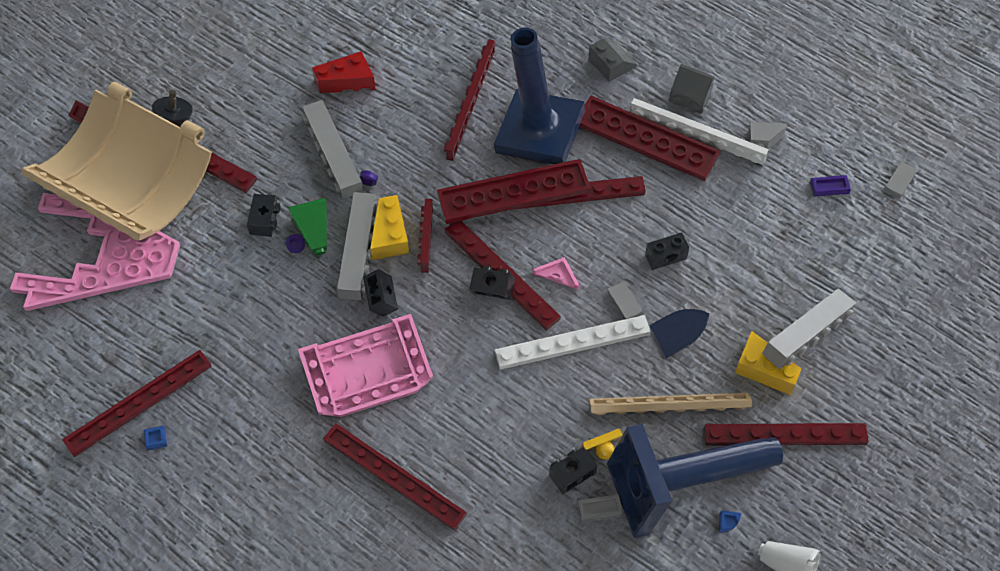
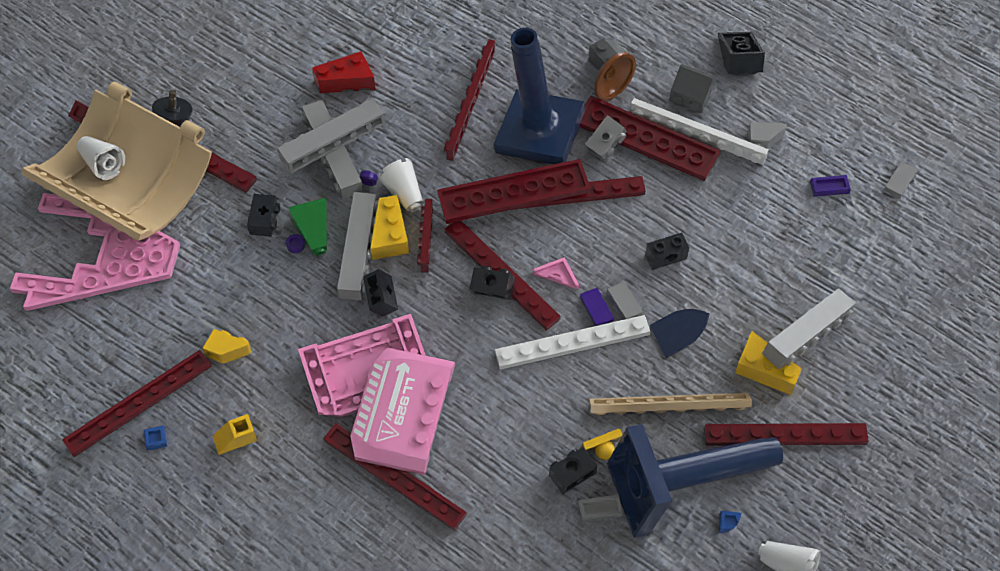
(101, 157): none -> white cone
(224, 347): none -> yellow slope
(234, 434): none -> yellow slope
(331, 135): none -> light grey brick
(401, 410): none -> bright pink slope
(402, 181): none -> white cone
(596, 307): none -> dark purple tile
(606, 138): none -> light grey brick
(614, 76): none -> dark orange dish
(741, 52): none -> black slope

